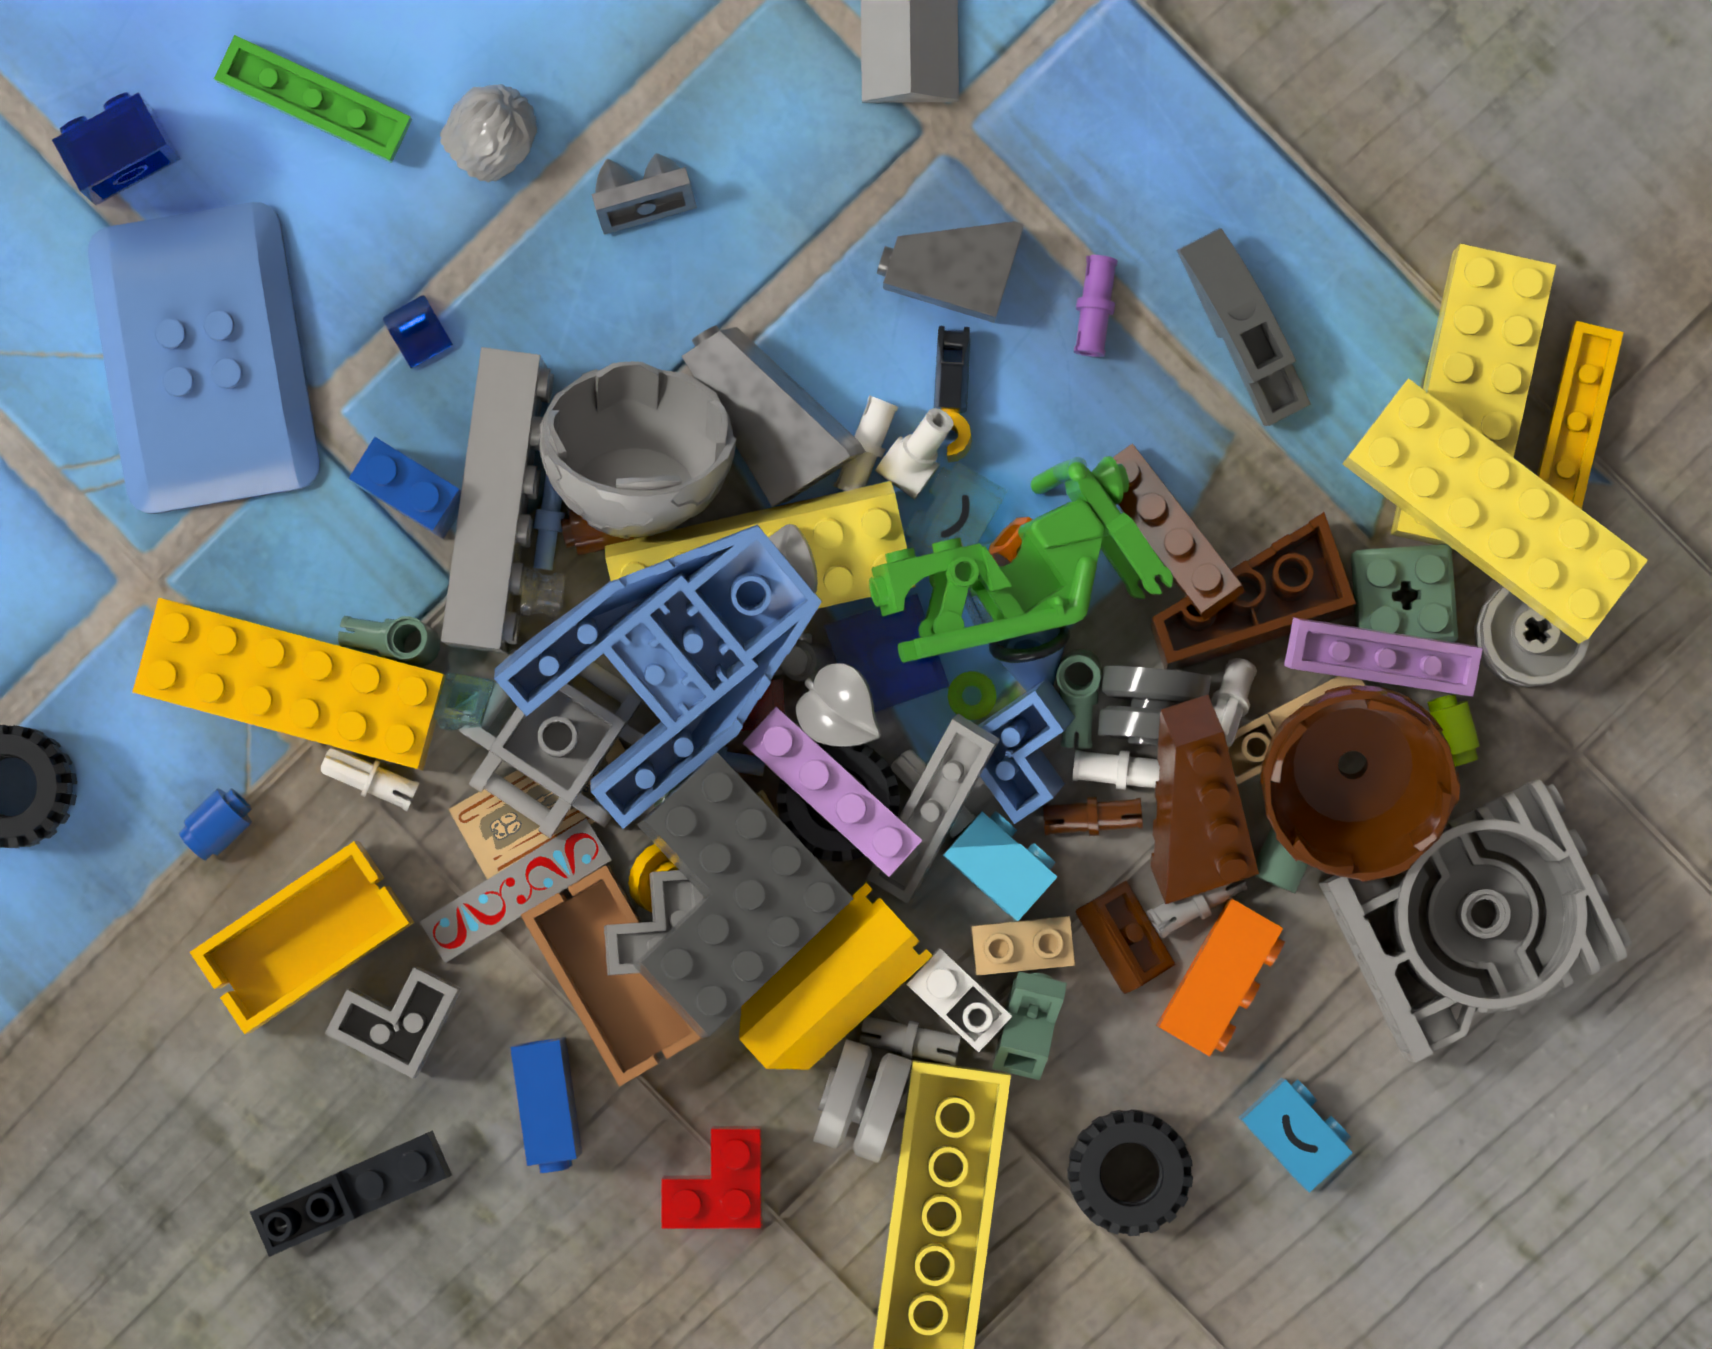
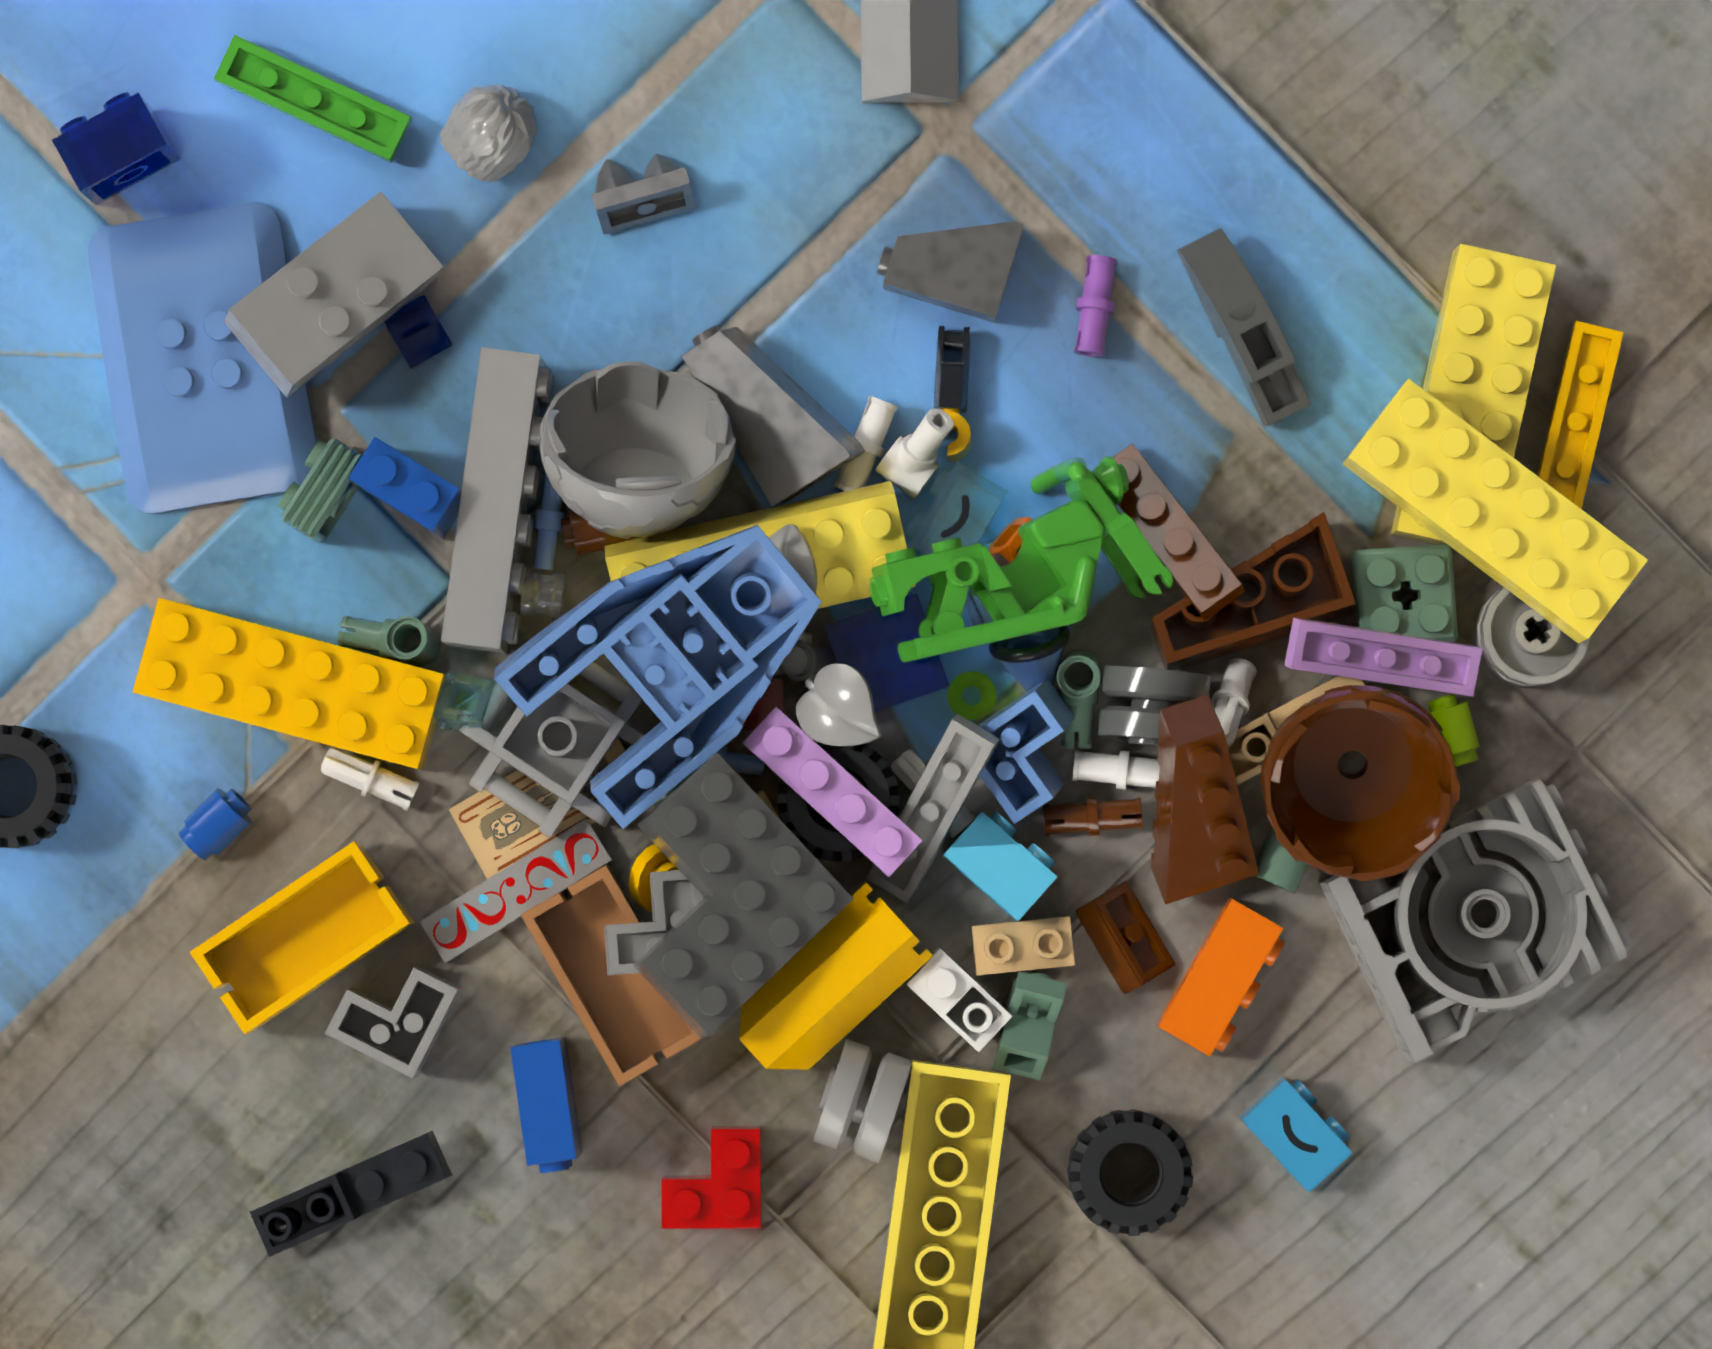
(324, 492): none -> sand green brick
(333, 294): none -> light grey brick
(910, 1040): light grey pin -> none
(1178, 913): light grey pin -> none

